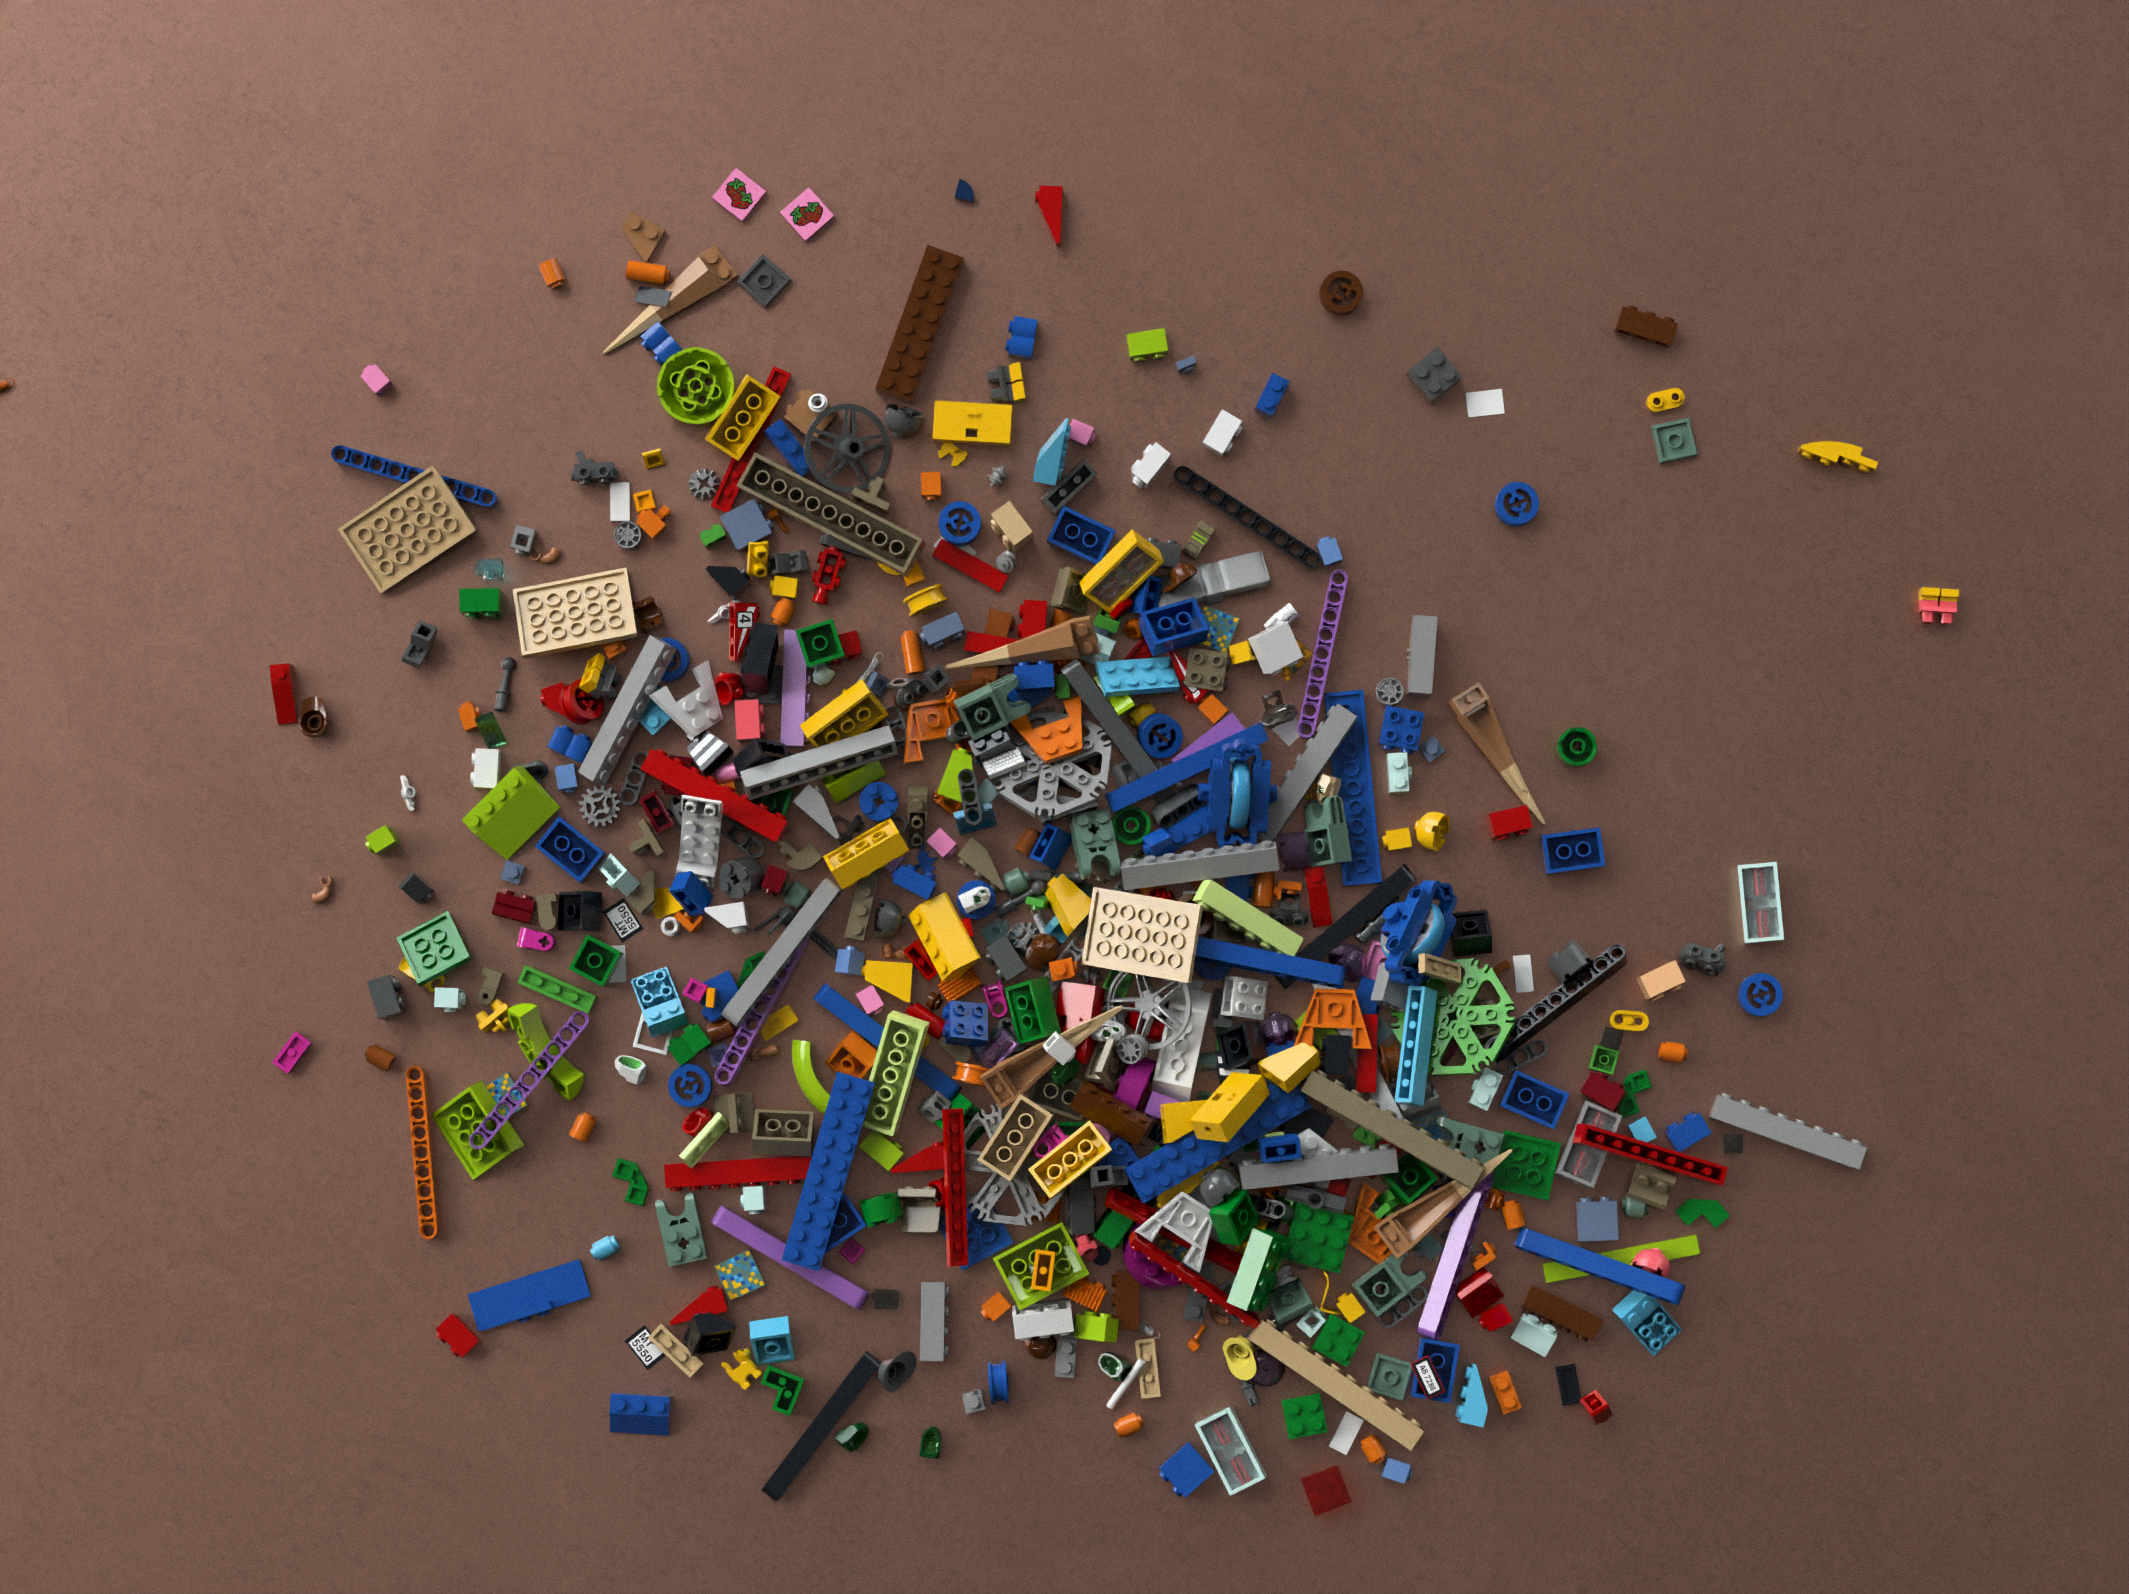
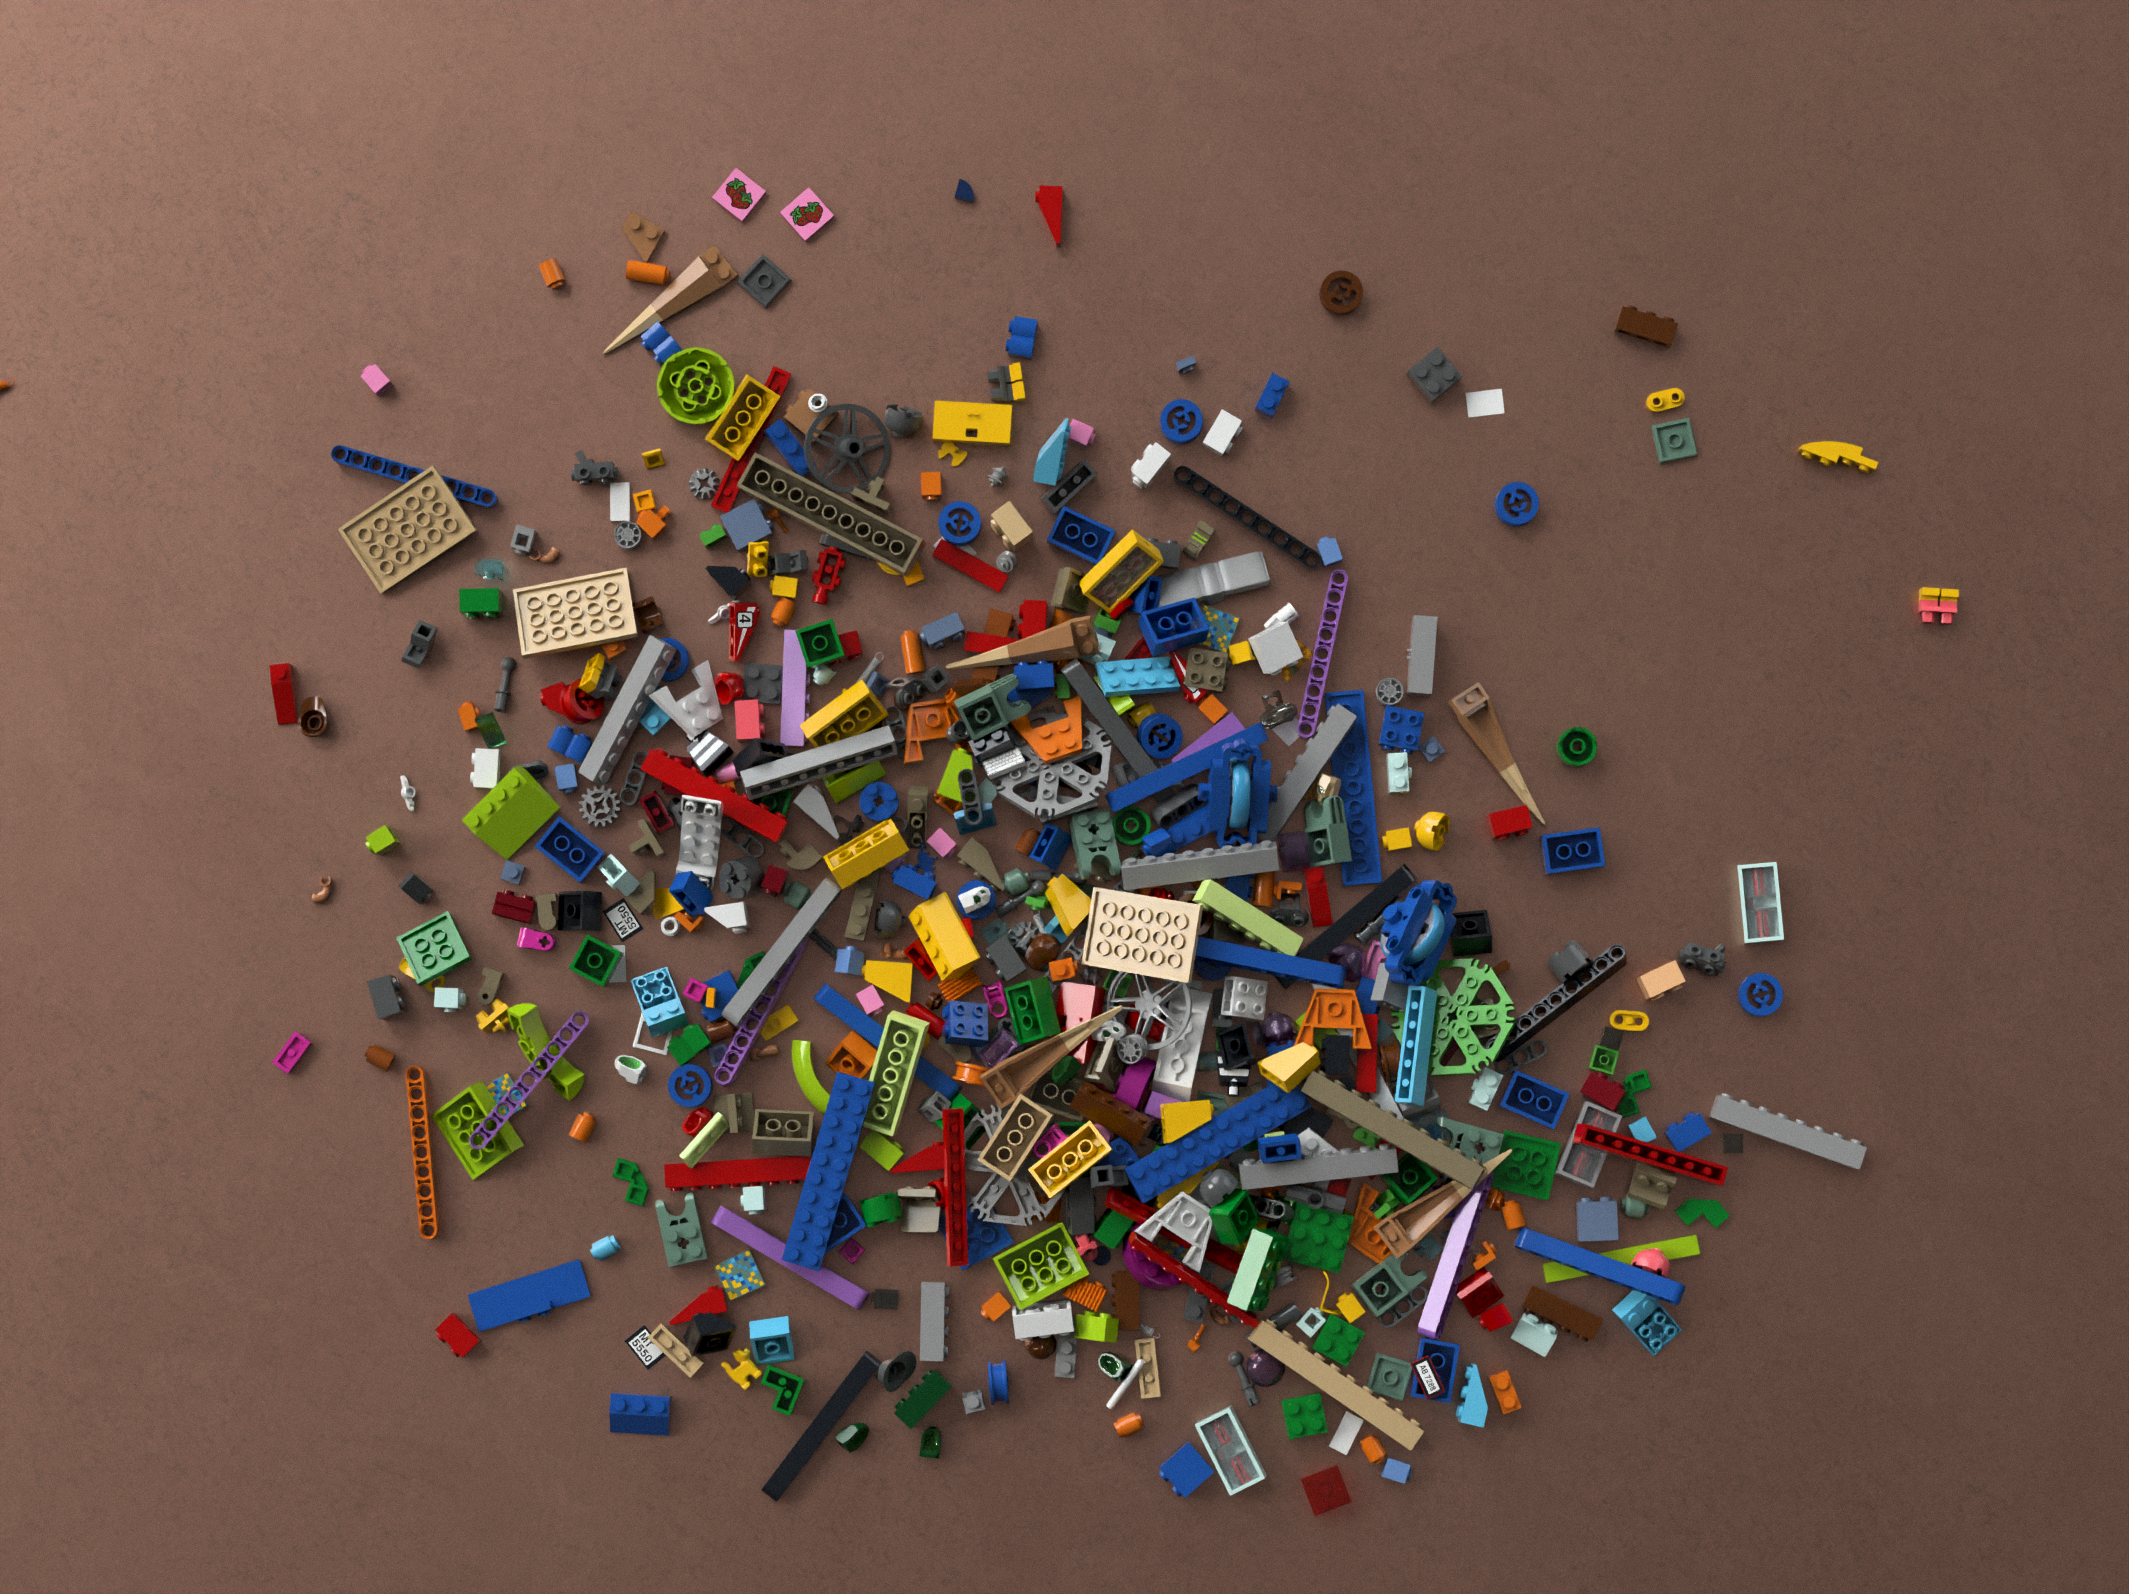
(556, 989): bright green plate -> none
(652, 296): sticker -> none
(760, 658): black brick -> none
(783, 915): dark grey plant -> none
(919, 324): reddish brown brick -> none
(922, 1398): none -> dark green brick
(925, 600): yellow wheel -> none
(1043, 1270): light orange brick -> none
(1059, 1048): white brick -> none
(1132, 628): orange tile -> none
(1147, 344): lime brick -> none
(1173, 434): none -> blue wheel
(1178, 575): reddish brown piece -> none
(1229, 1107): yellow brick -> none
(1244, 1366): light yellow piece -> none
(1289, 1300): sand green tile -> none
(1439, 968): tan plate -> none
(1523, 973): white sticker -> none
(1568, 1384): black tile -> none
(1596, 1407): red slope -> none
(1672, 1052): orange brick -> none

